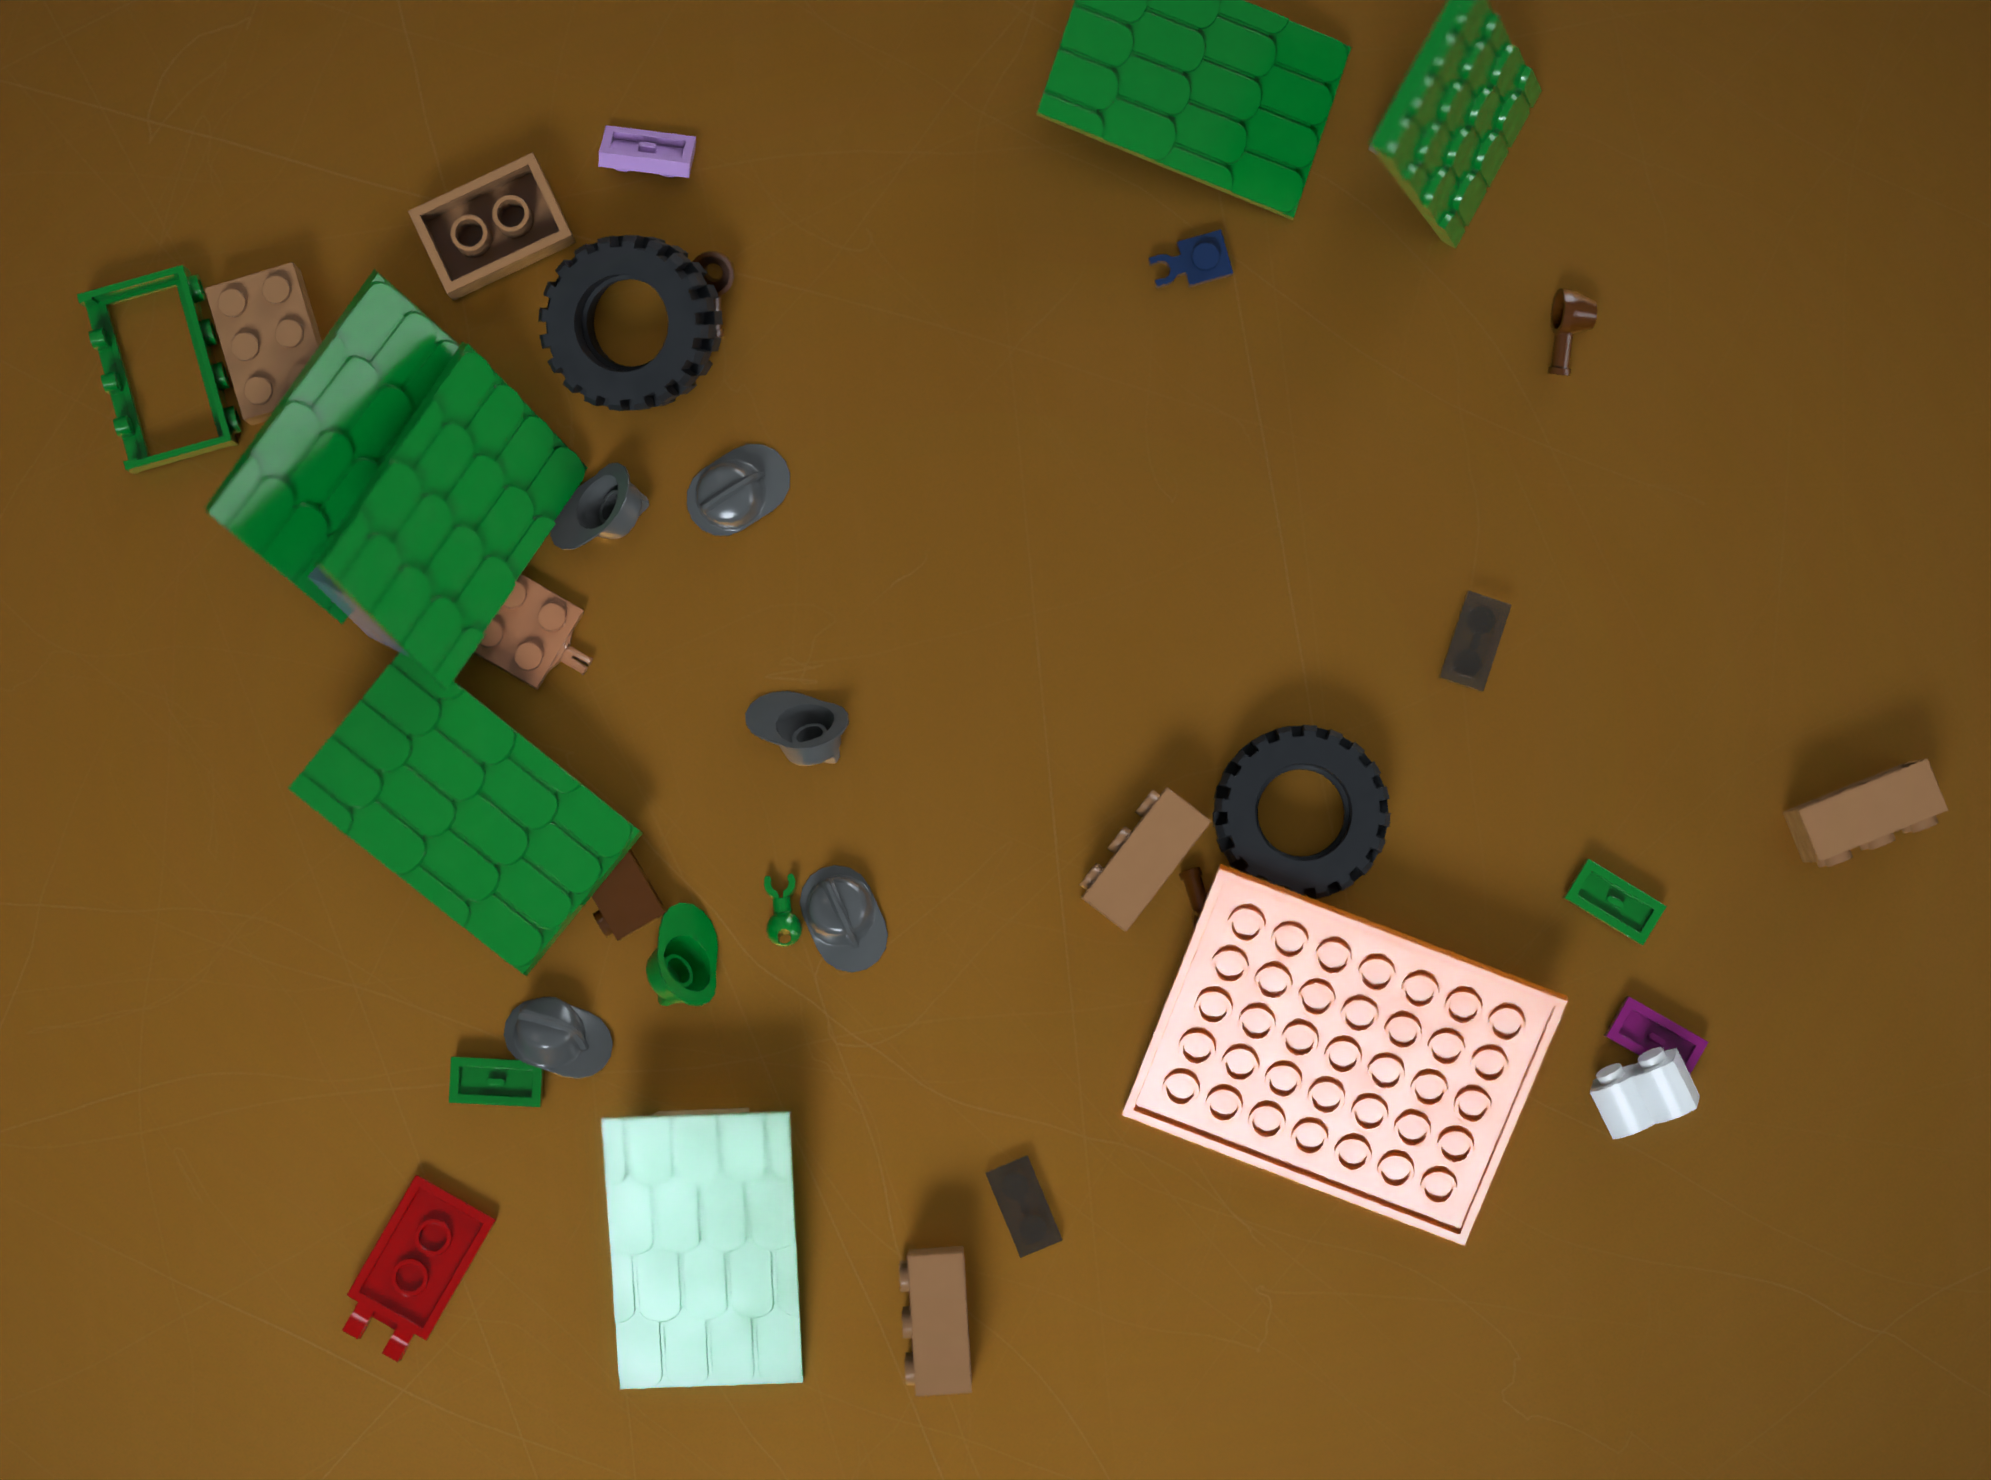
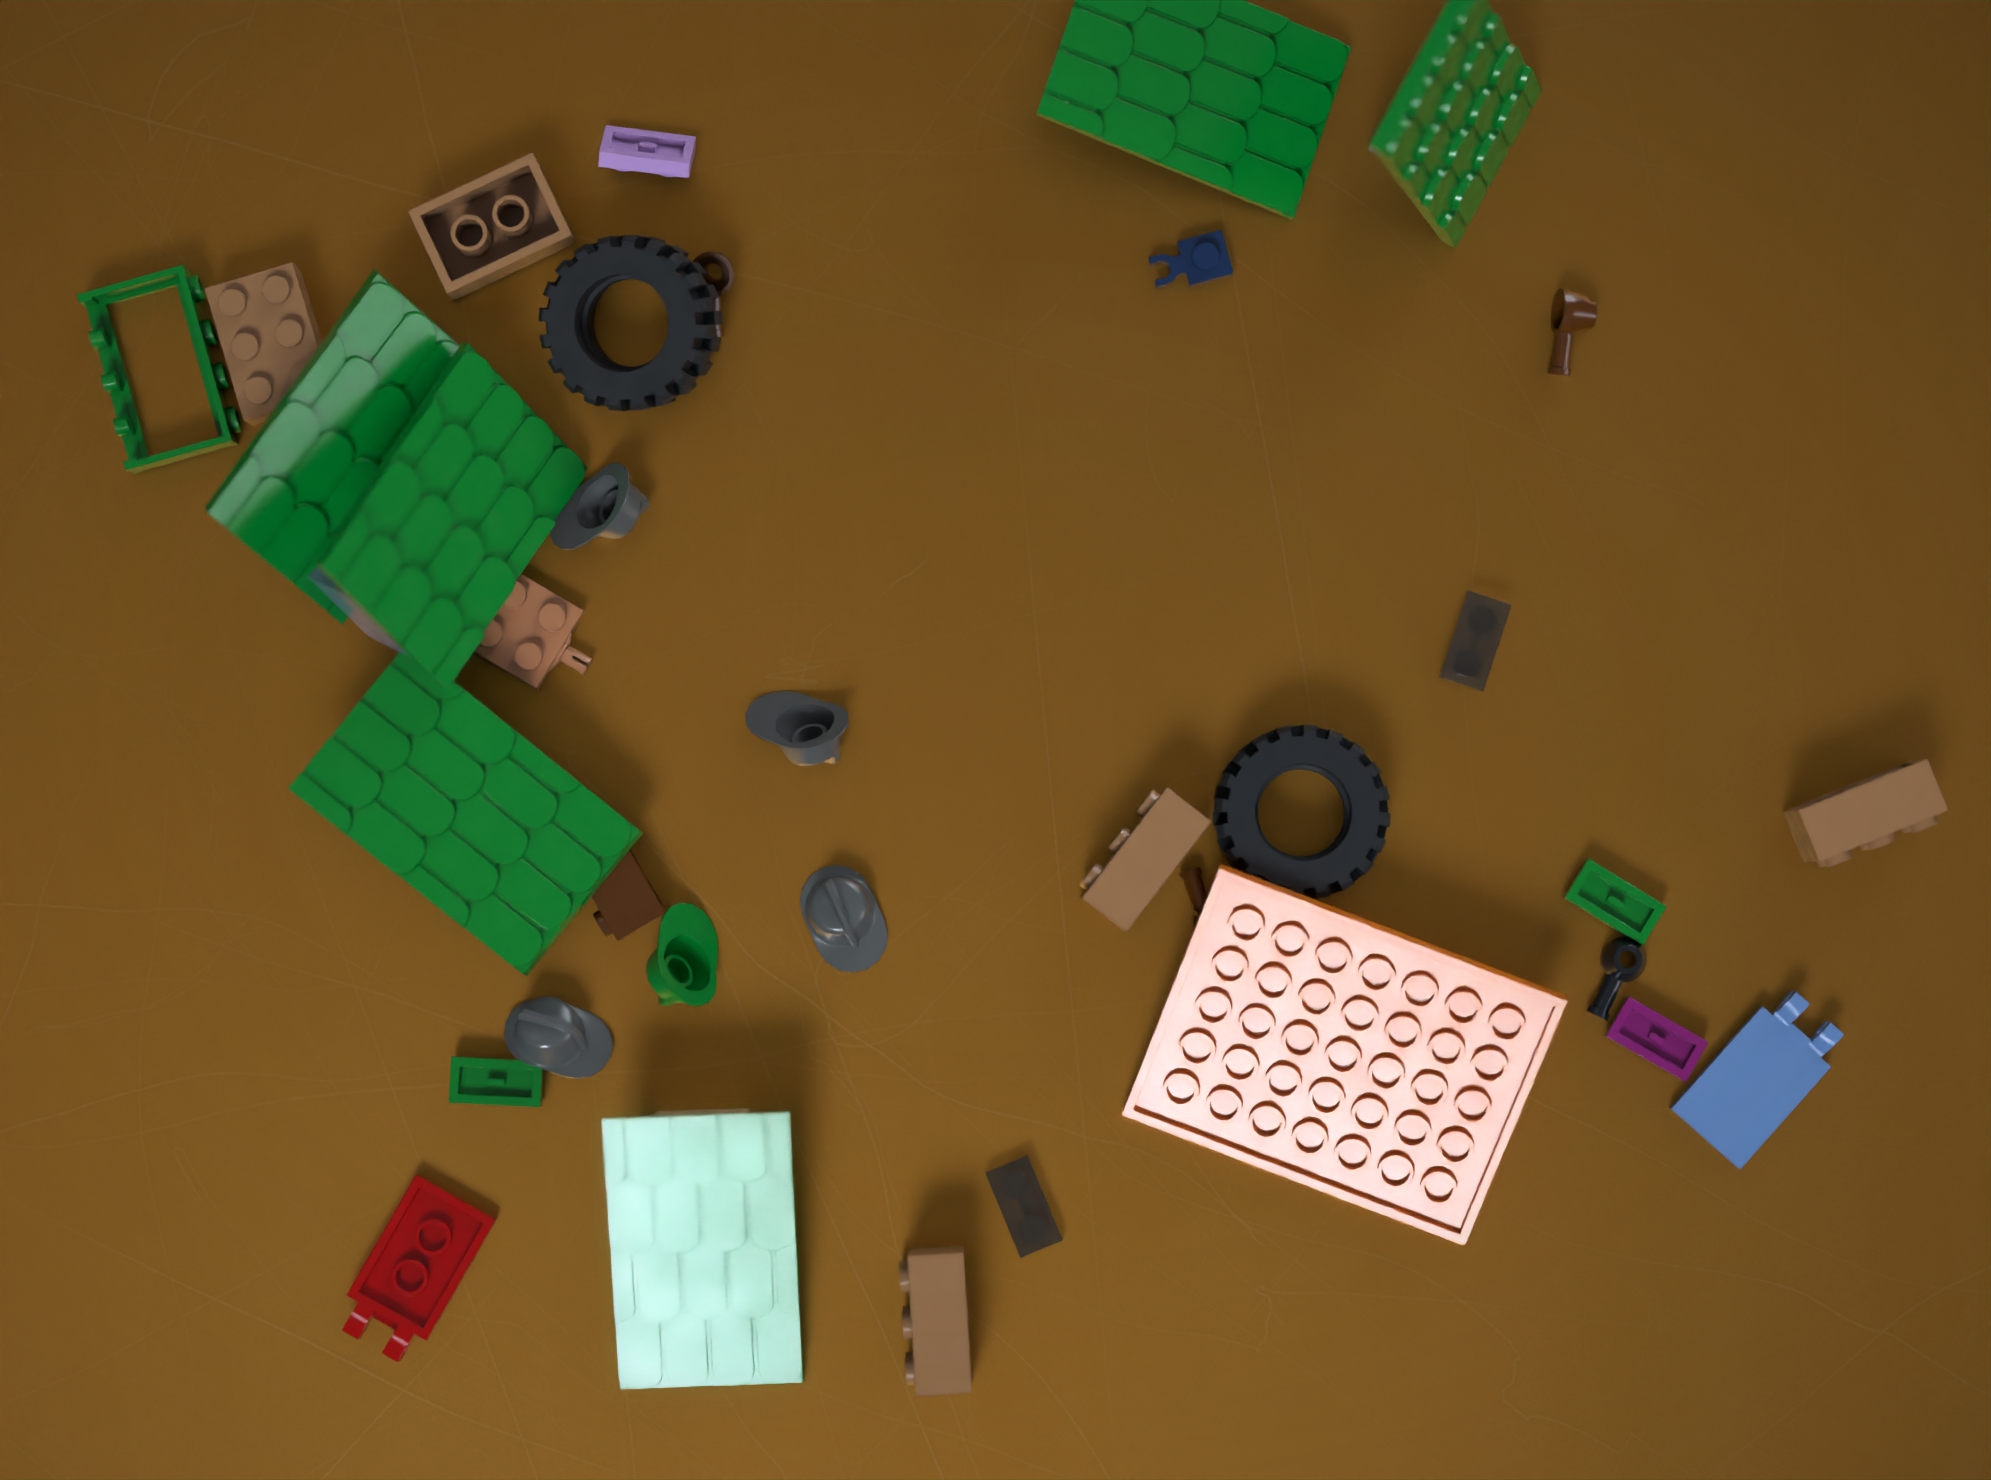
(738, 489): dark grey piece -> none
(783, 920): green arm -> none
(1616, 974): none -> black bar
(1644, 1092): white brick -> none
(1756, 1080): none -> medium blue tile

